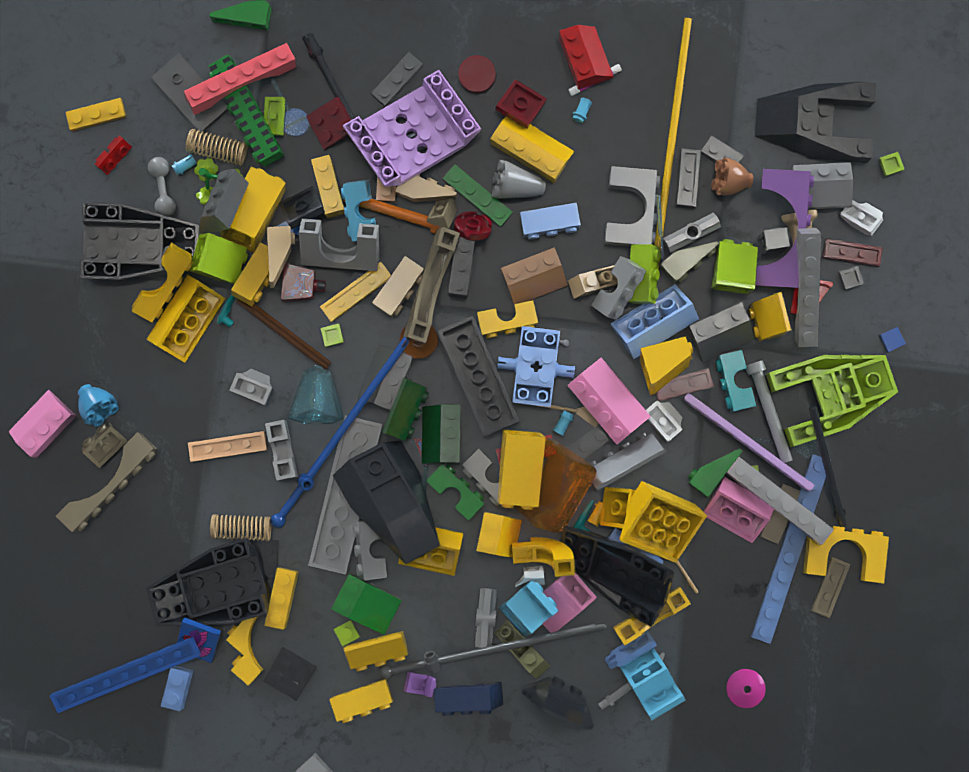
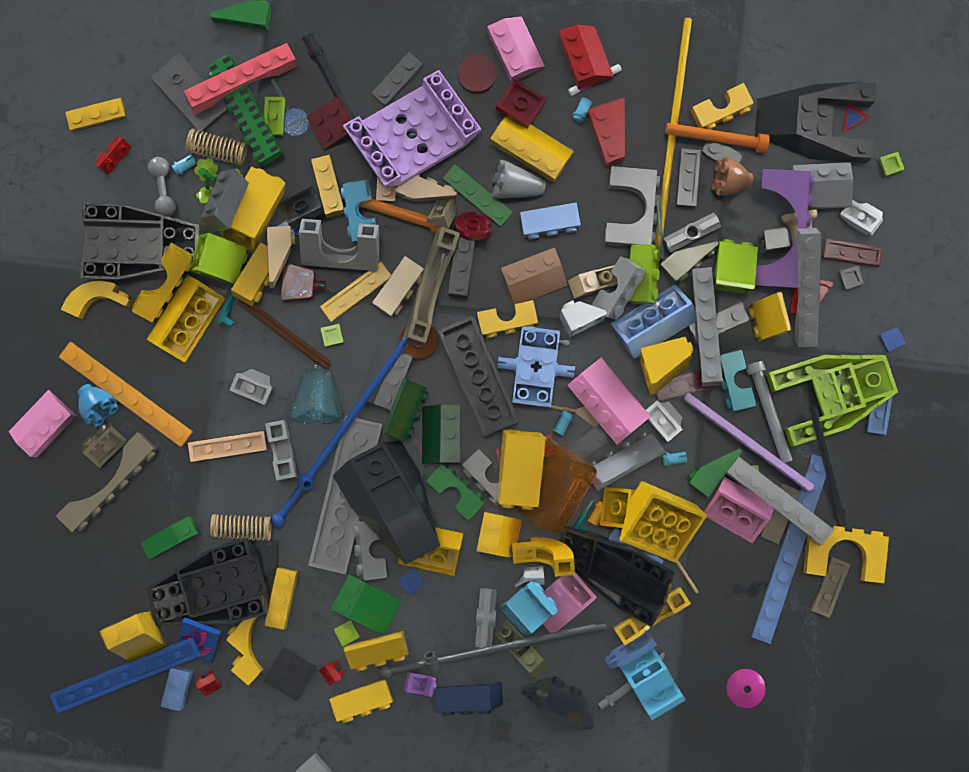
(86, 294): none -> yellow arch
(126, 394): none -> light orange plate
(134, 636): none -> yellow slope
(171, 537): none -> green slope
(208, 684): none -> red tile
(330, 673): none -> red tile
(411, 581): none -> blue tile
(515, 48): none -> bright pink slope
(580, 316): none -> white slope
(609, 130): none -> red wedge
(674, 458): none -> medium azure pin
(707, 327): none -> light grey arch
(738, 102): none -> yellow arch
(760, 142): none -> orange piece
(852, 118): none -> piece
(879, 418): none -> medium blue hinge

